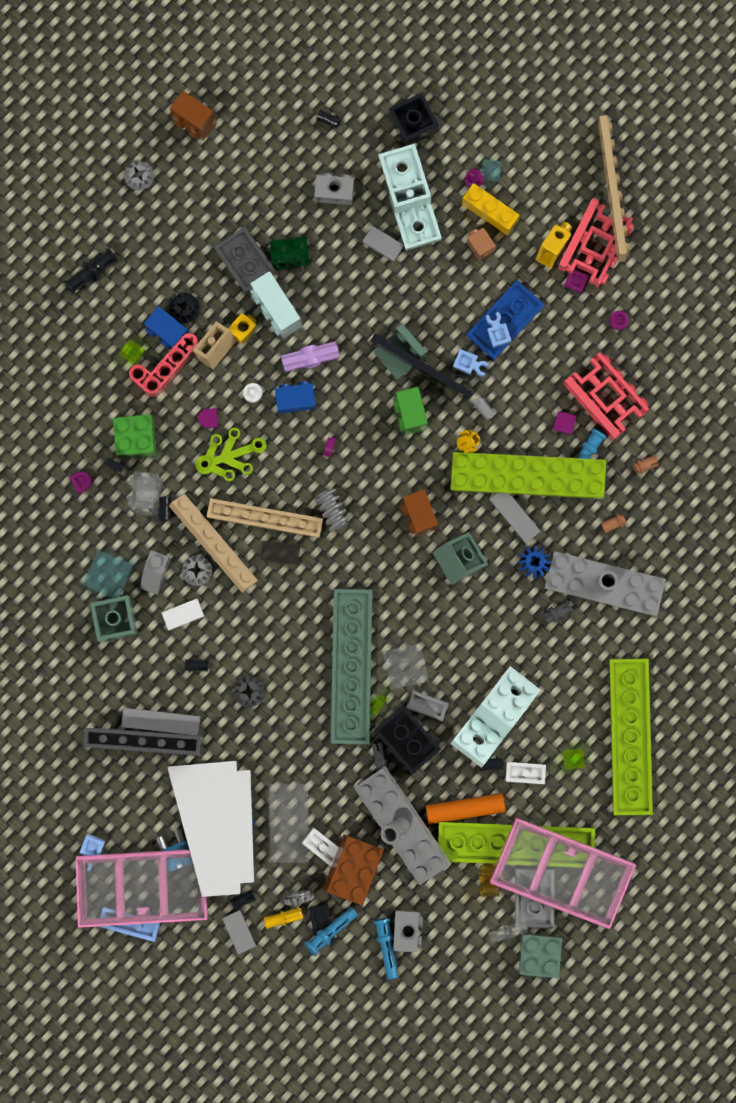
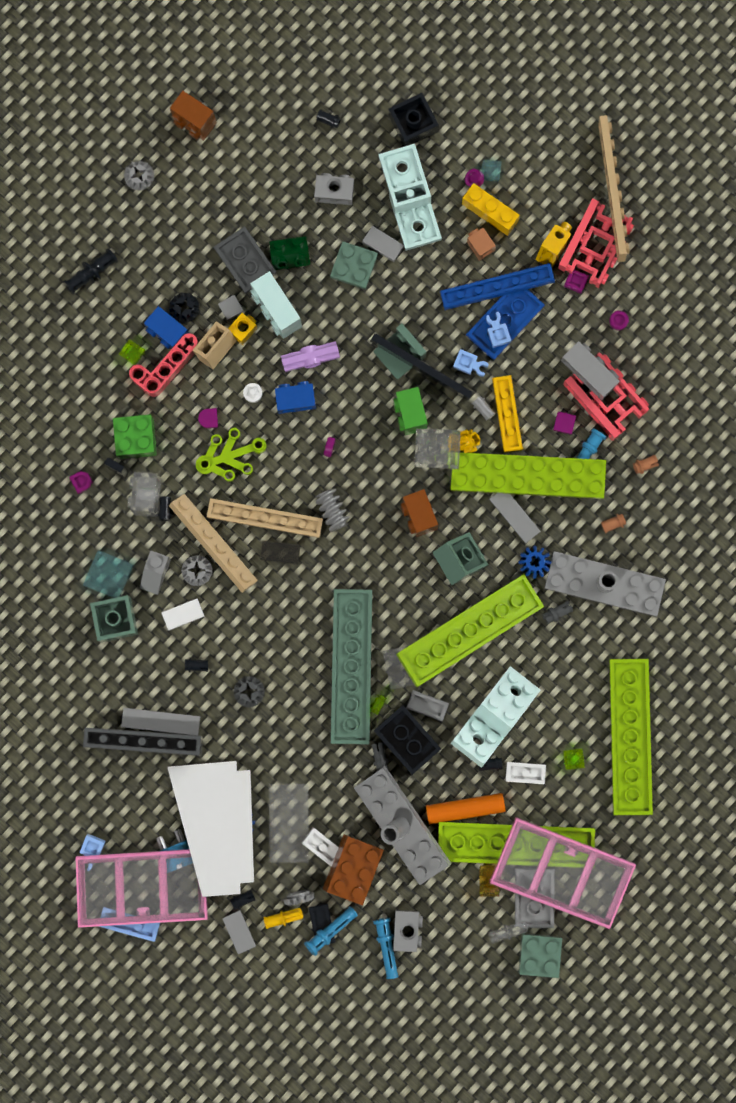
(230, 307): none -> light grey tile
(354, 265): none -> sand green plate
(437, 448): none -> clear brick
(469, 630): none -> lime plate
(497, 286): none -> blue tile
(507, 414): none -> yellow tile
(590, 370): none -> light grey brick

